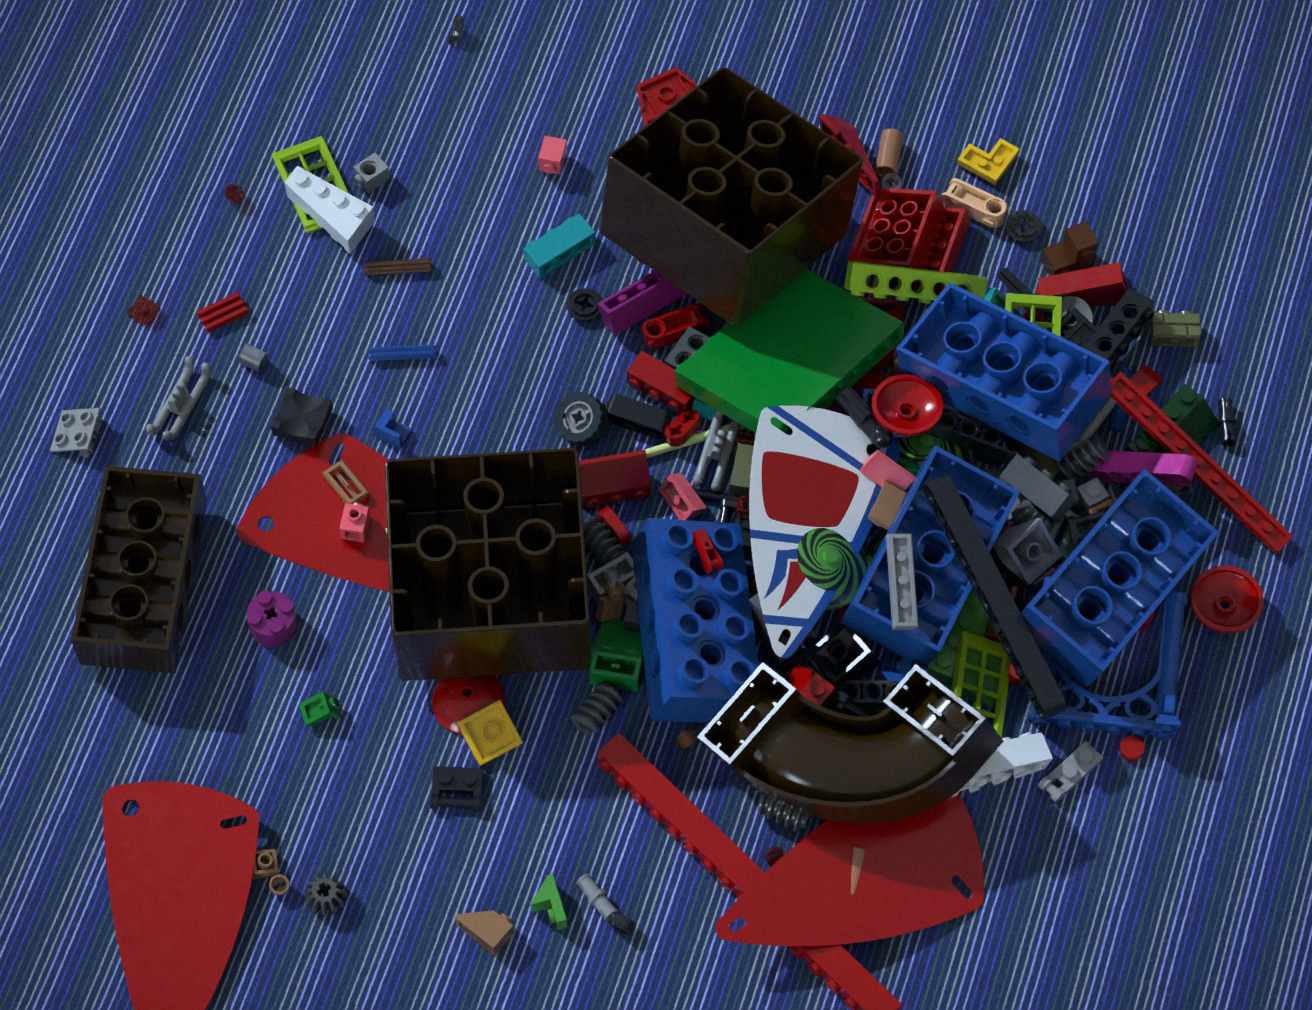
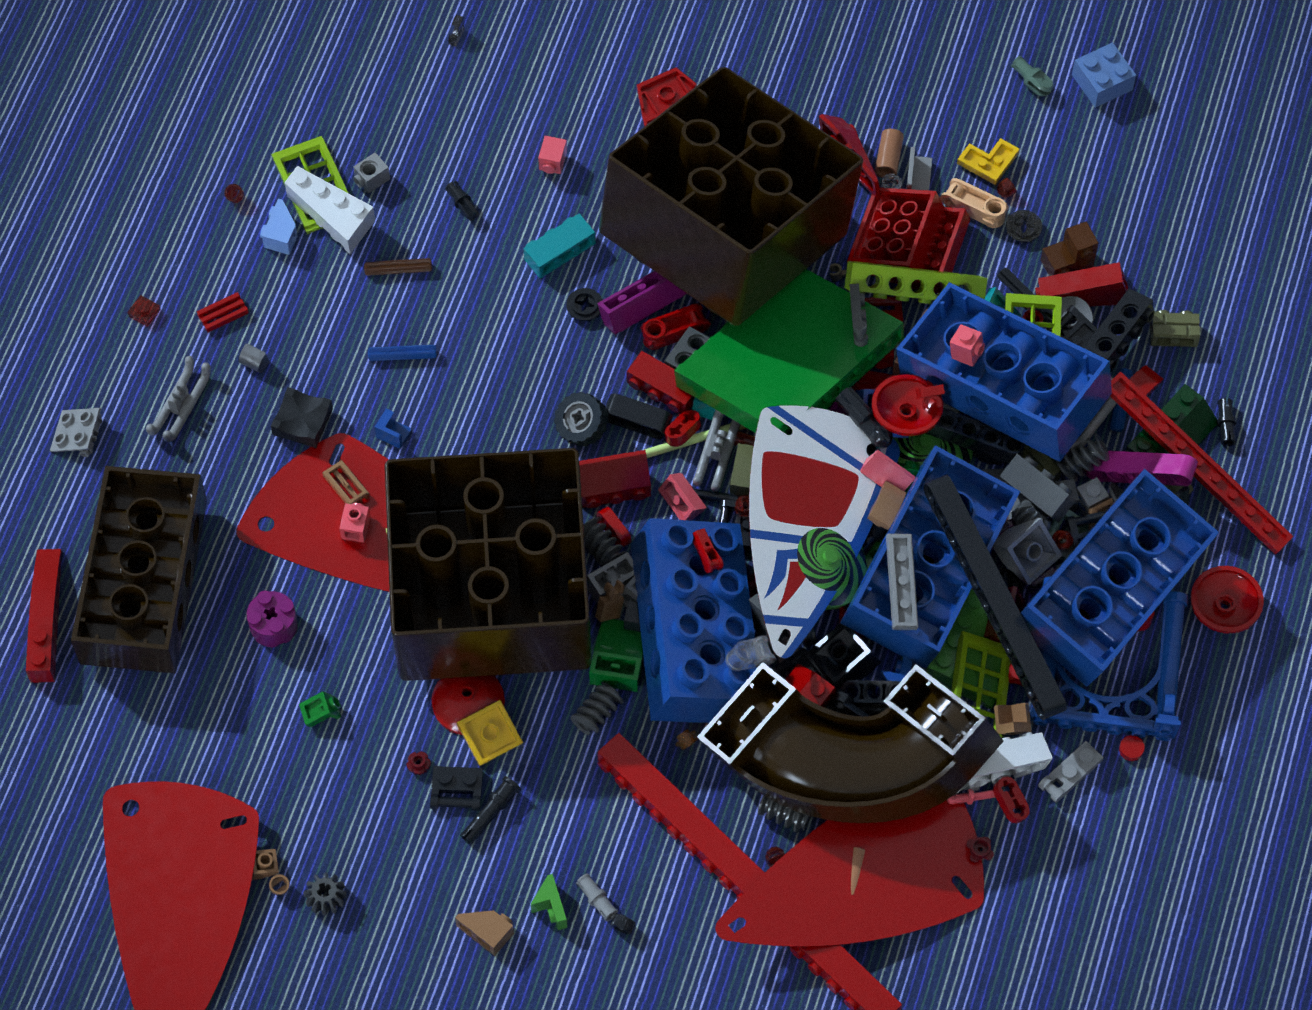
(44, 616): none -> red slope
(280, 230): none -> light blue slope
(421, 768): none -> dark red plate
(462, 200): none -> black axle
(497, 801): none -> black pin
(753, 654): none -> clear piece
(840, 273): none -> dark tan hand
(858, 316): none -> dark grey plate
(918, 172): none -> light grey panel
(930, 393): none -> red tile
(966, 345): none -> coral brick
(970, 796): none -> coral piece
(980, 842): none -> dark red plate
(1006, 188): none -> clear red hinge
(1011, 799): none -> red beam
(1012, 719): none -> medium nougat panel
(1034, 78): none -> sand green arm
(1061, 535): none -> clear red hinge
(1103, 74): none -> medium blue brick

